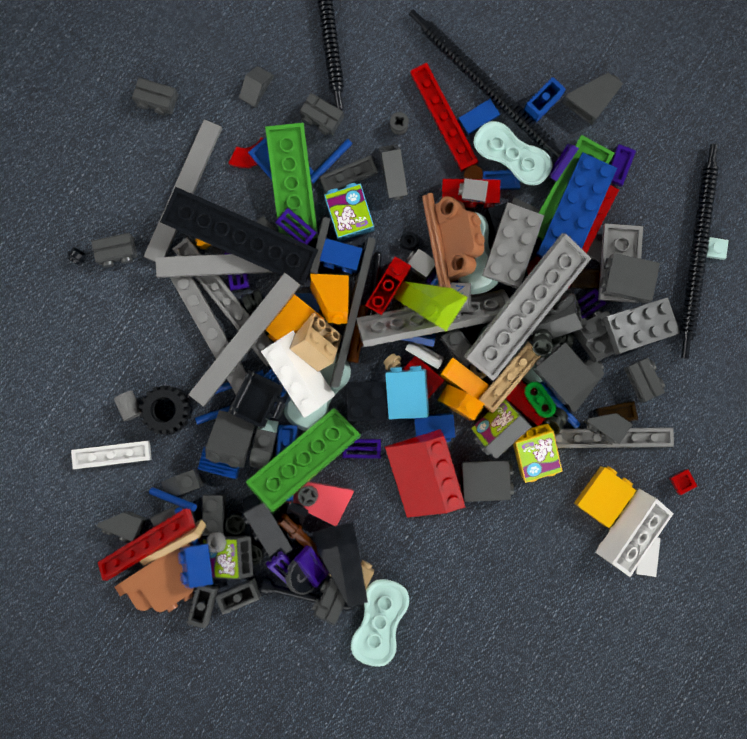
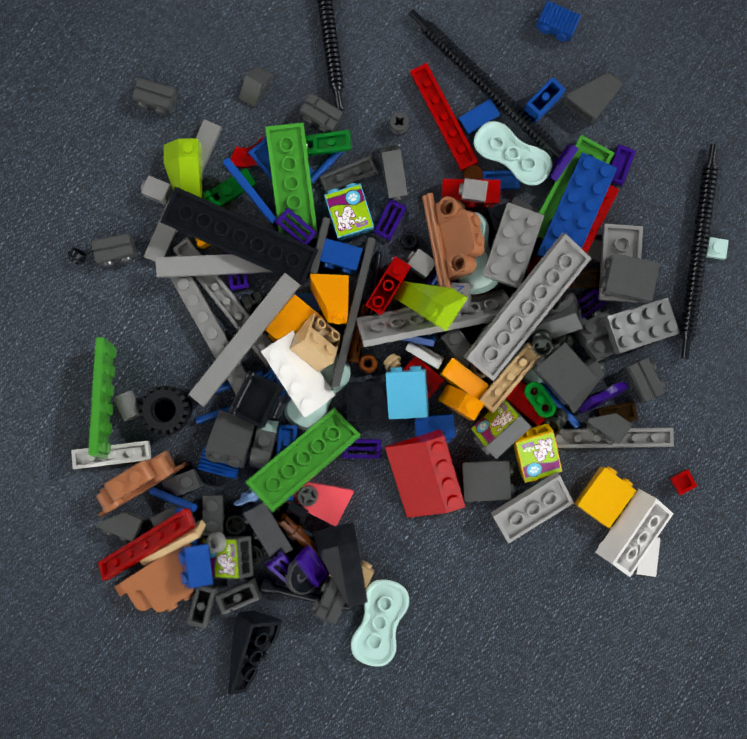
(101, 399): none -> bright green plate
(136, 481): none -> nougat brick
(156, 190): none -> light grey brick
(184, 165): none -> lime wedge
(228, 190): none -> green plate
(248, 496): none -> light blue plate
(249, 190): none -> blue tile
(250, 641): none -> black wedge
(329, 142): none -> green plate
(367, 369): none -> dark orange plate
(383, 234): none -> dark purple tile
(532, 507): none -> light grey plate
(557, 21): none -> blue brick
(604, 396): none -> dark purple tile

